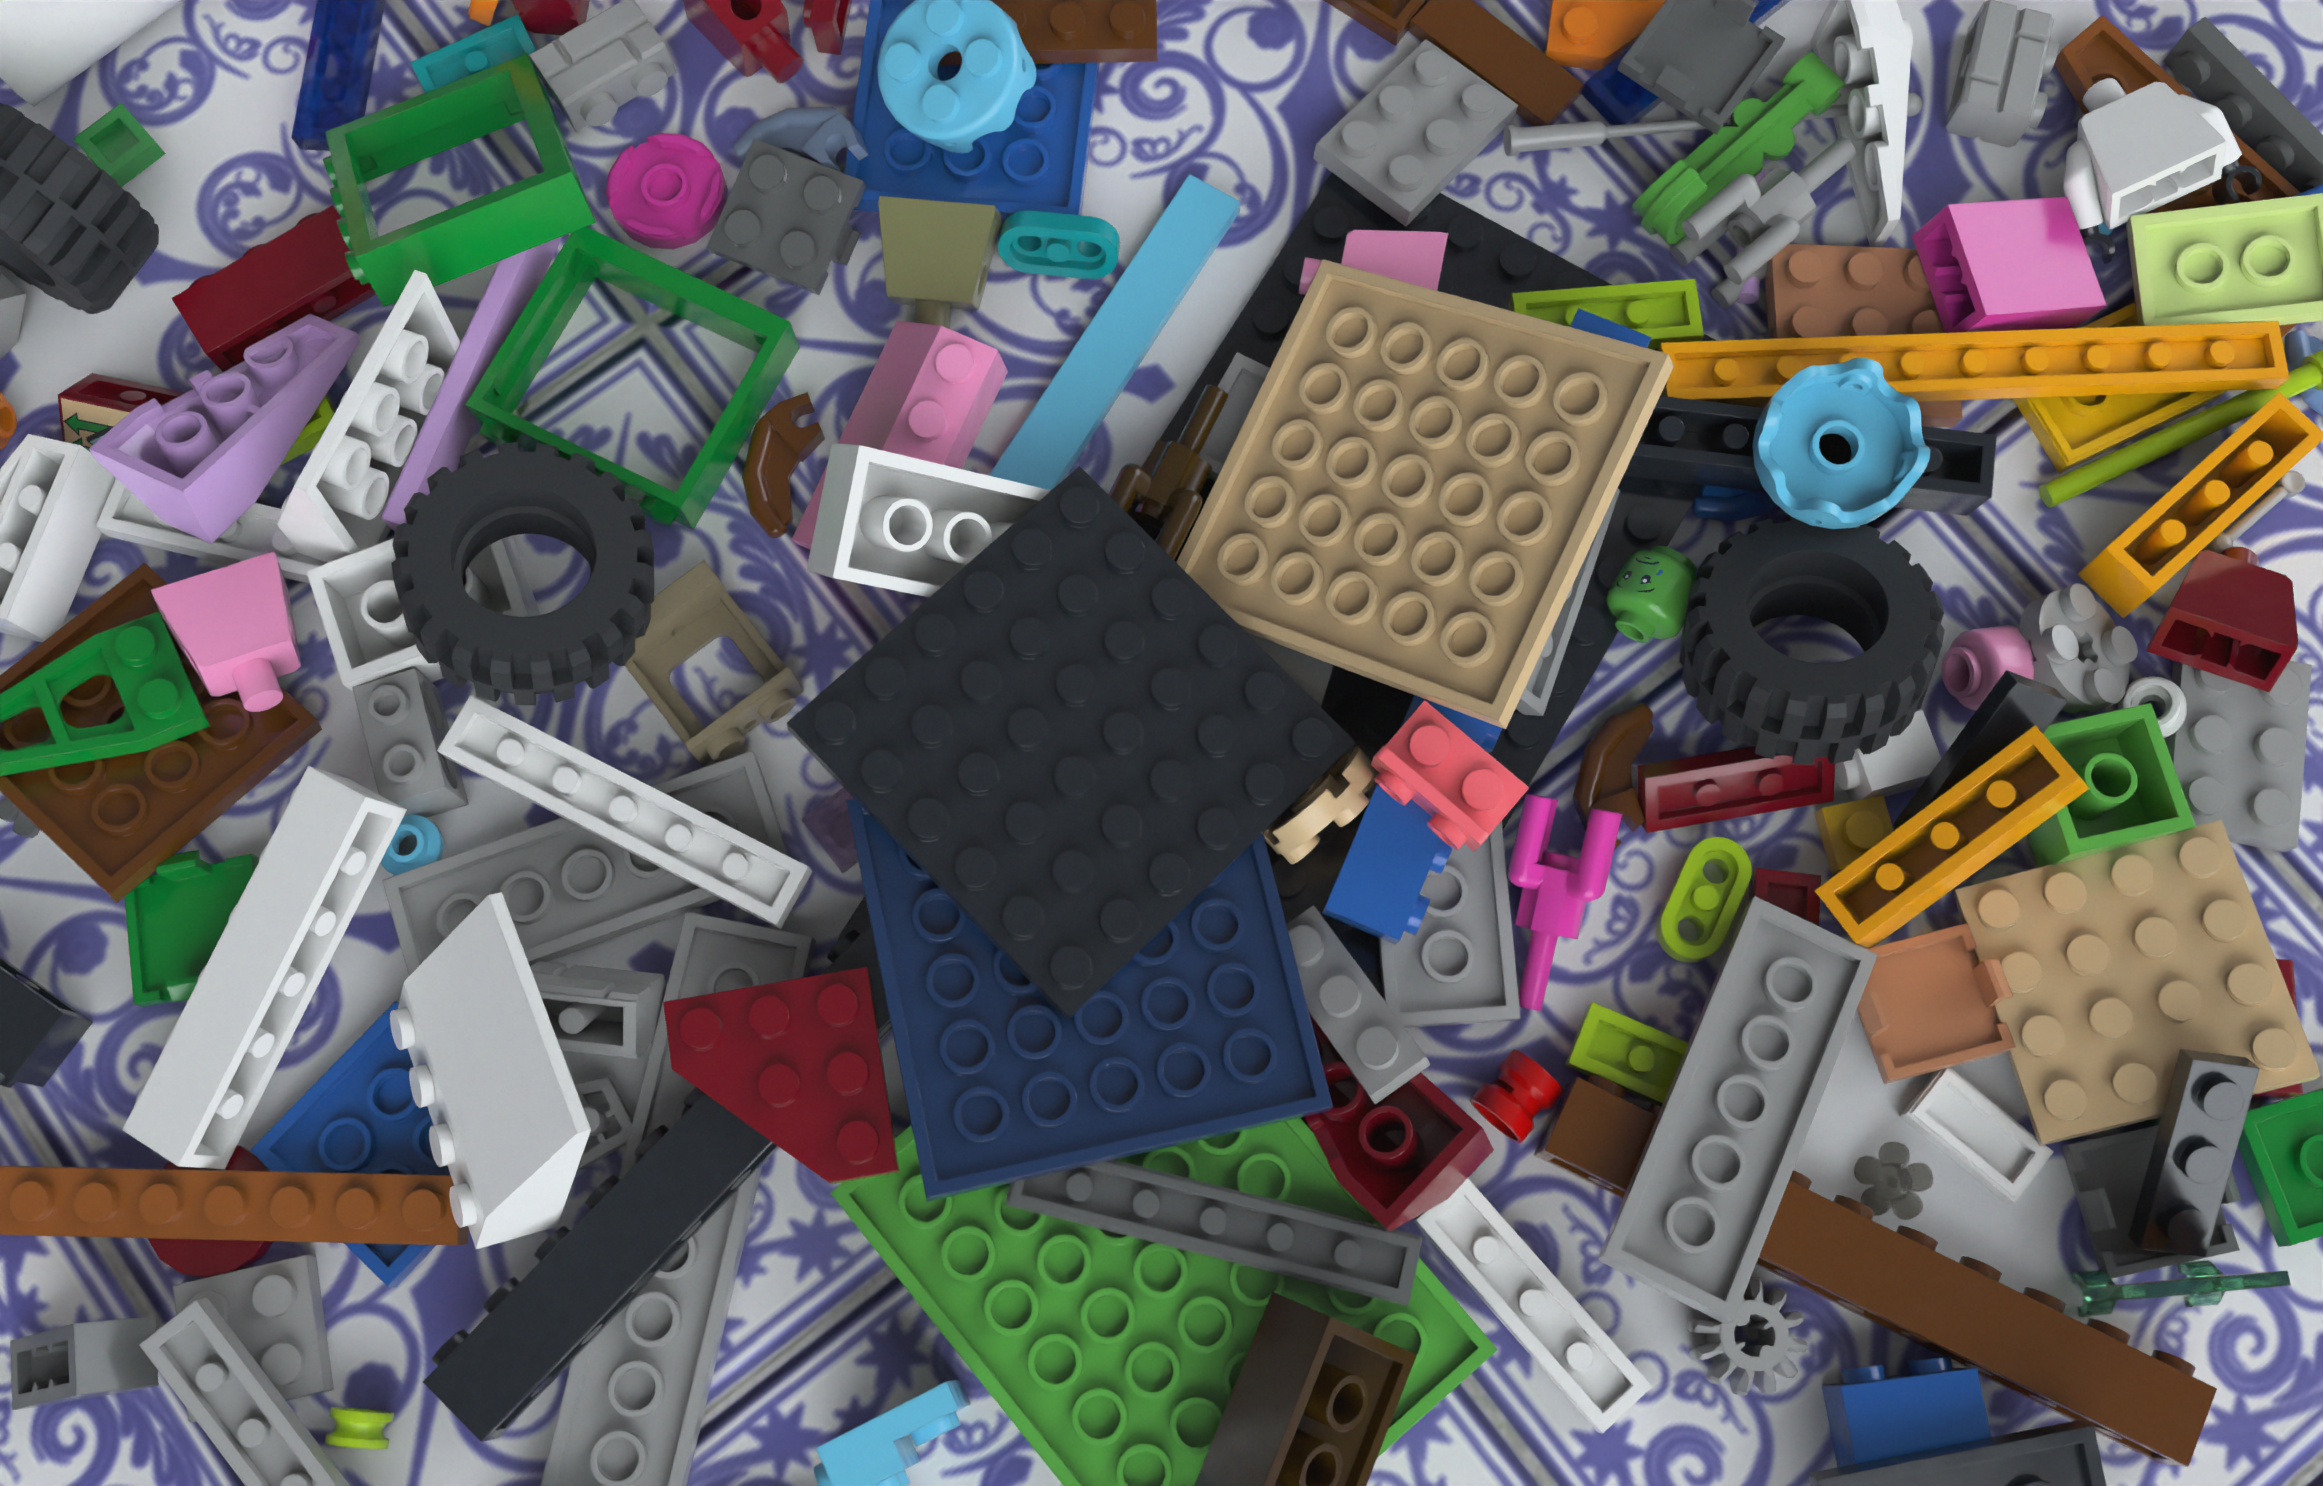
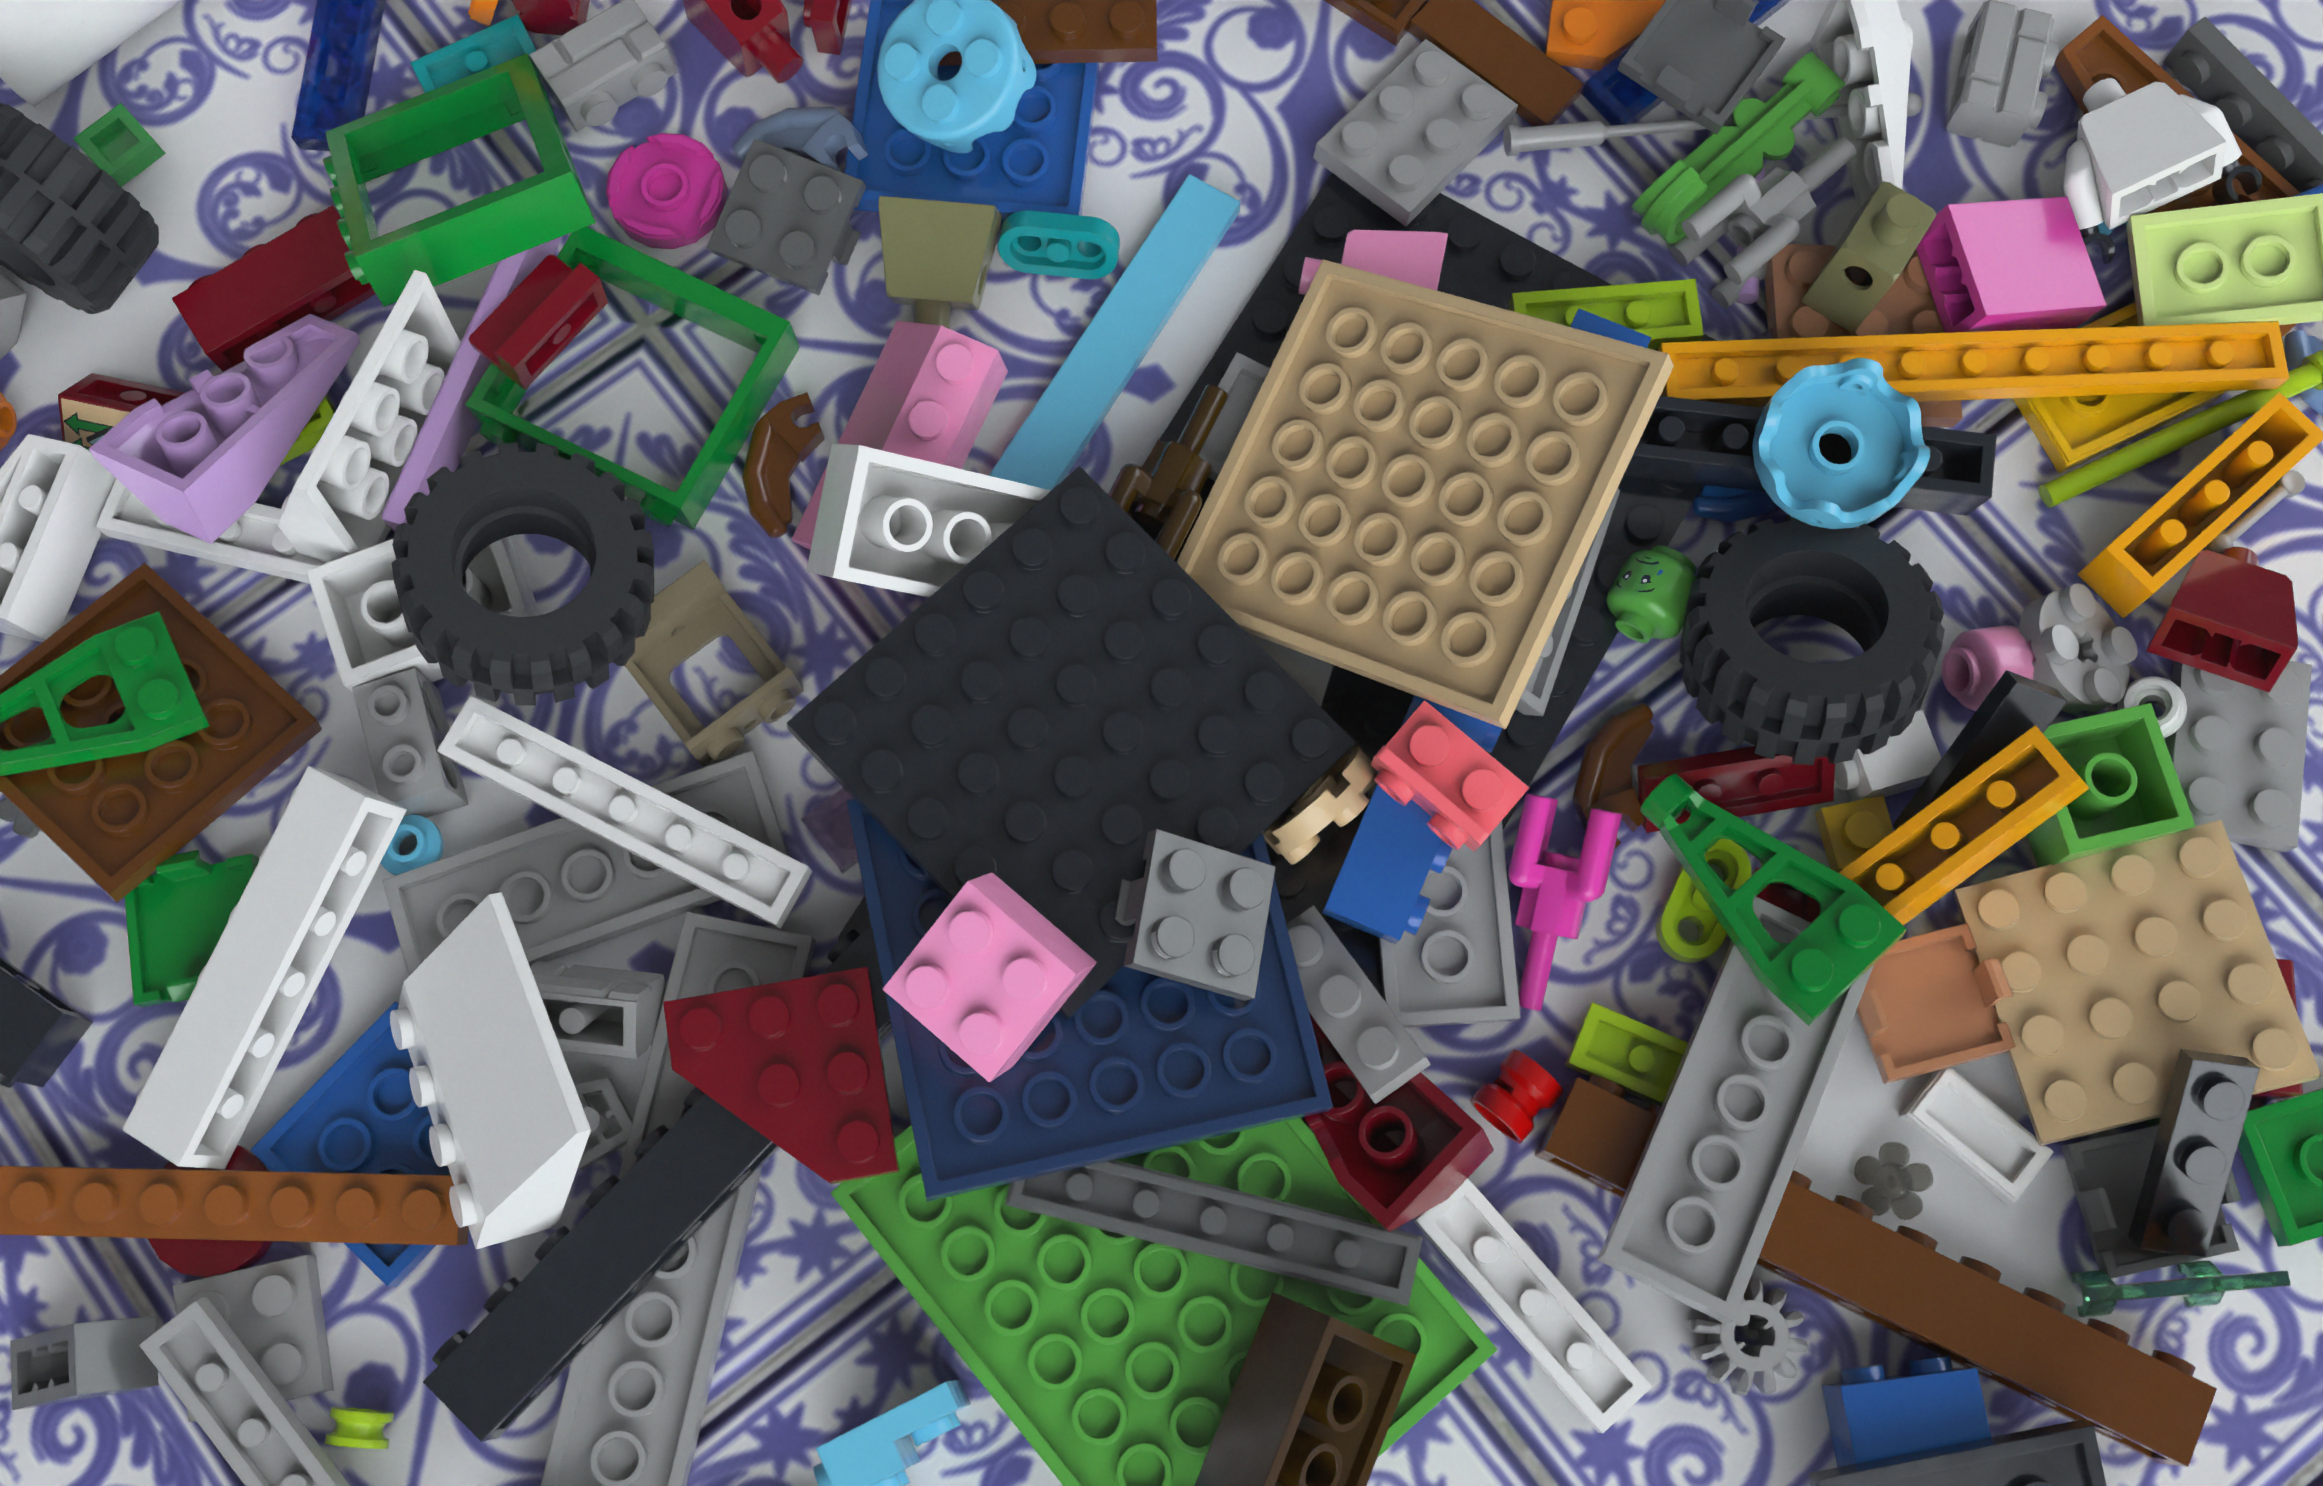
(235, 628): bright pink torso -> none
(539, 319): none -> dark red panel
(989, 975): none -> bright pink brick
(1197, 915): none -> piece
(1824, 956): none -> green plate
(1877, 240): none -> olive torso

